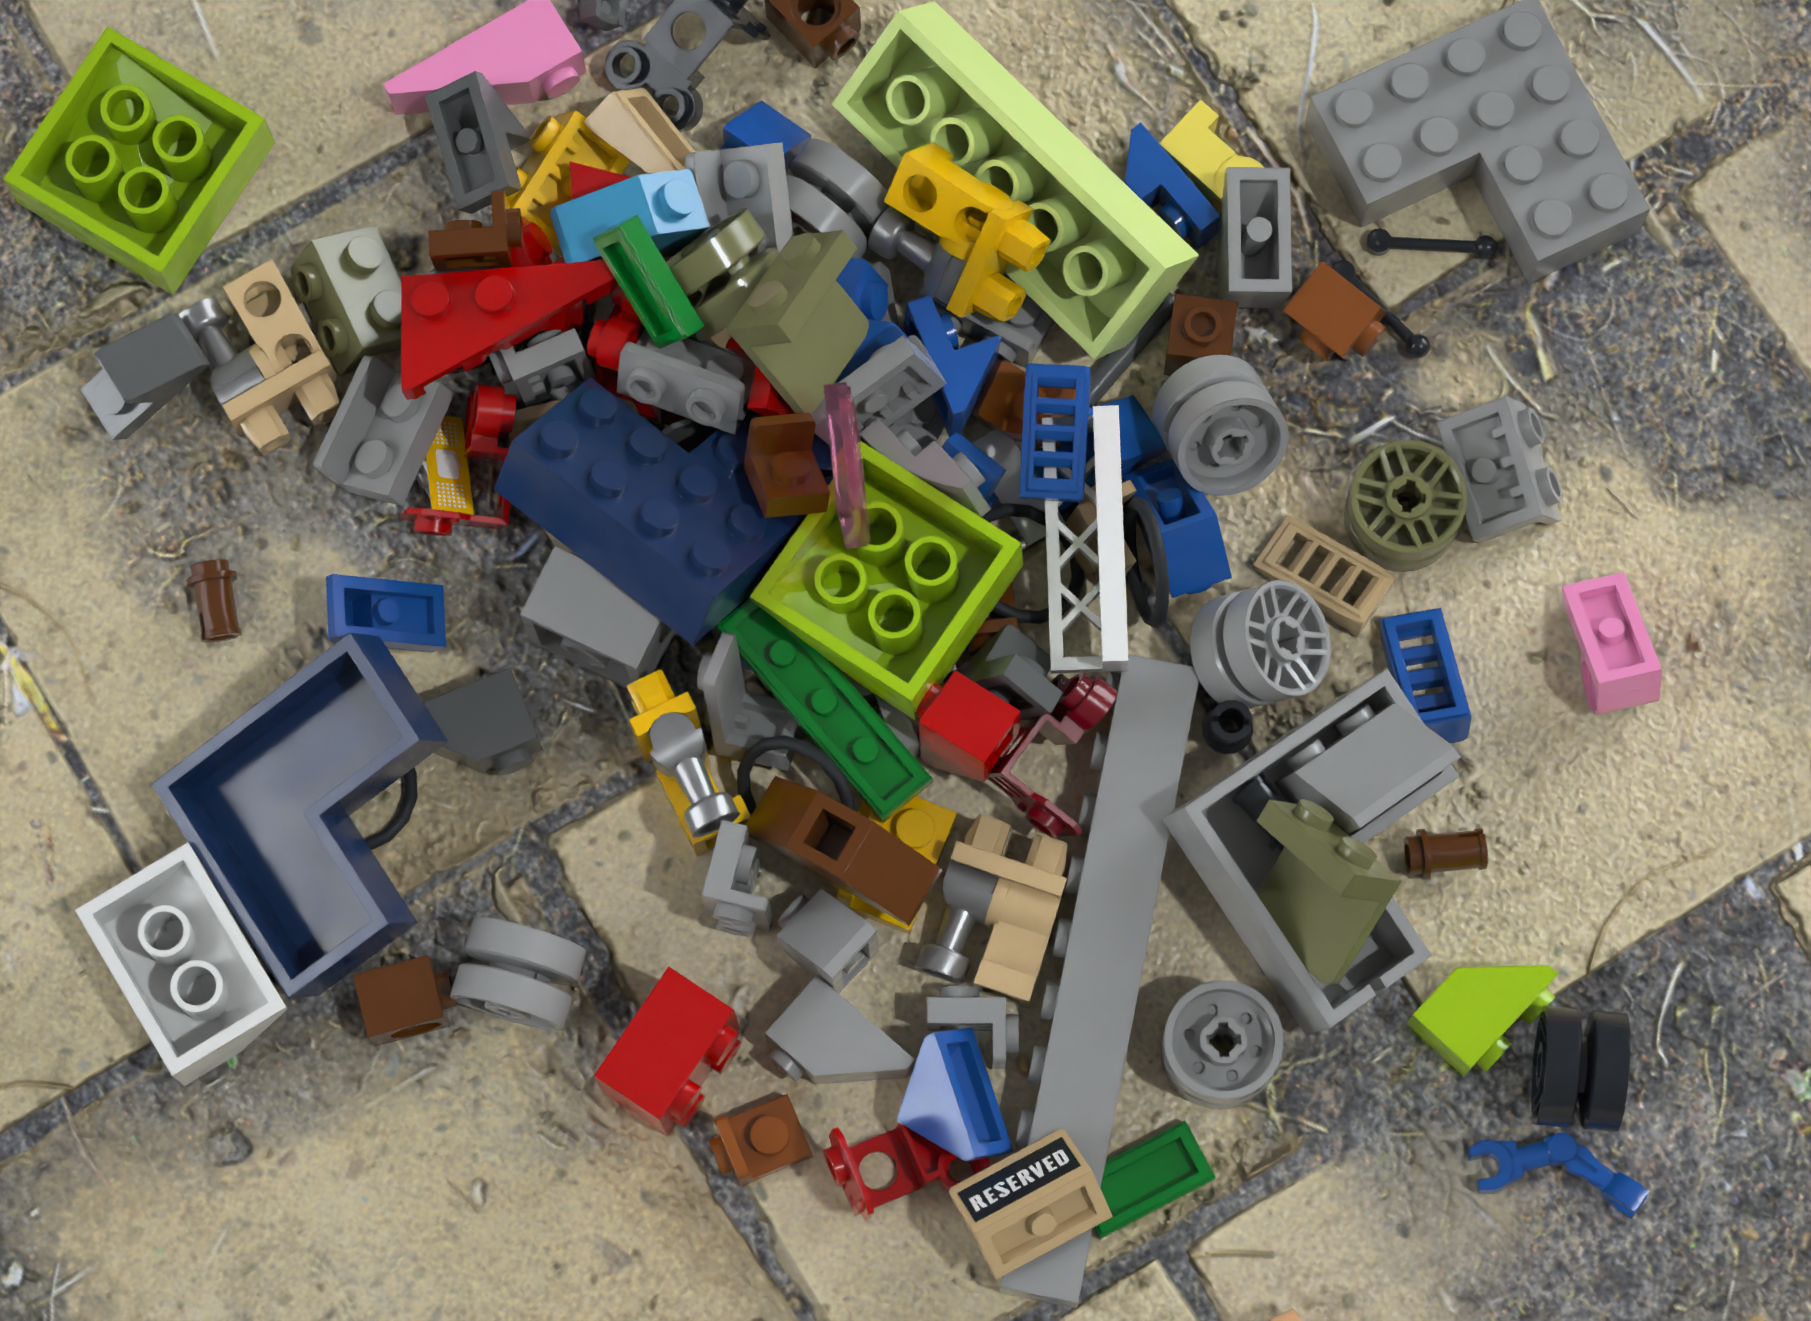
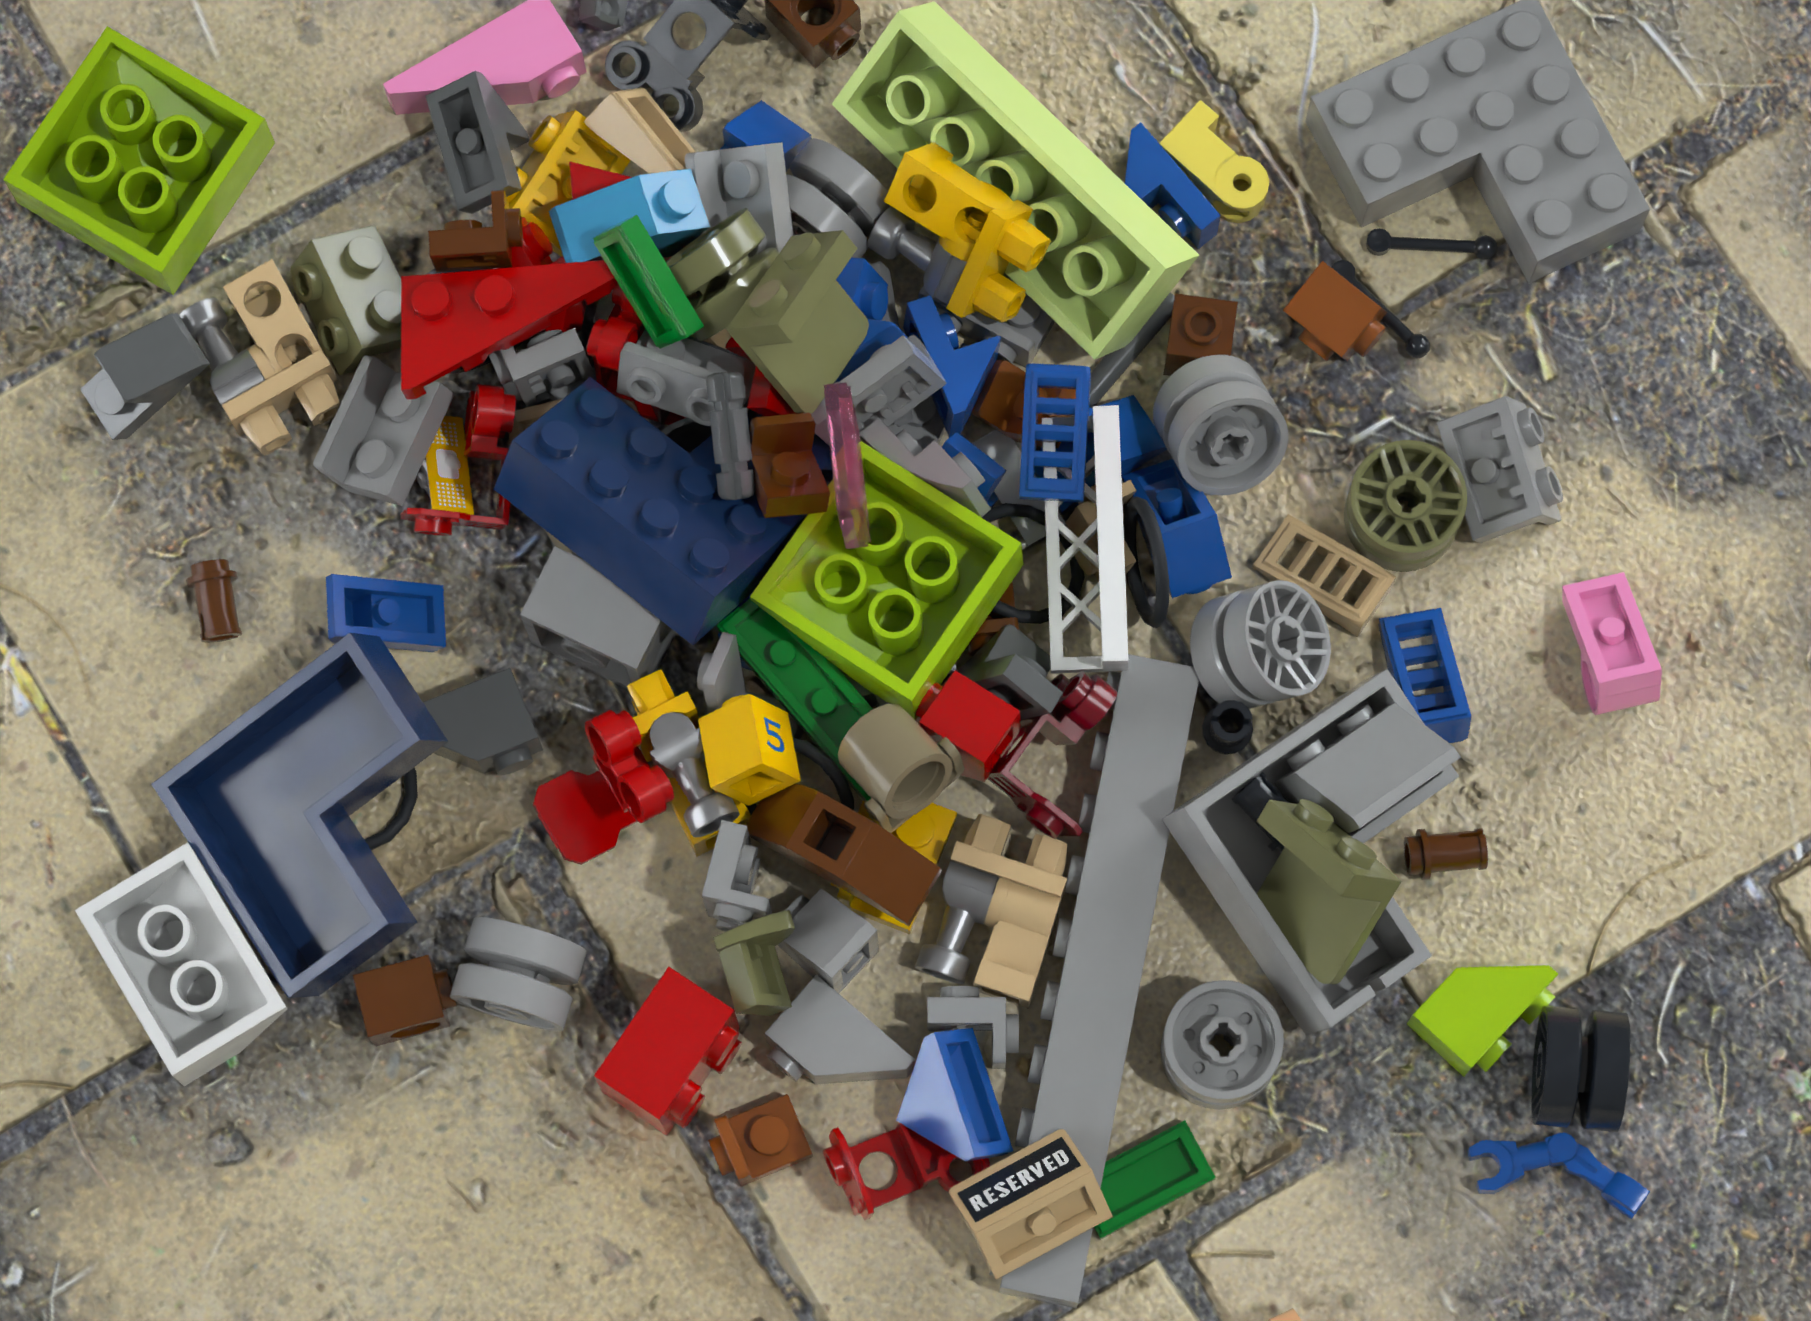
(590, 810): none -> red piece
(730, 435): none -> dark grey axle
(748, 749): none -> yellow brick
(753, 964): none -> olive tile
(897, 764): none -> dark tan piece
(1255, 237): light grey slope -> none

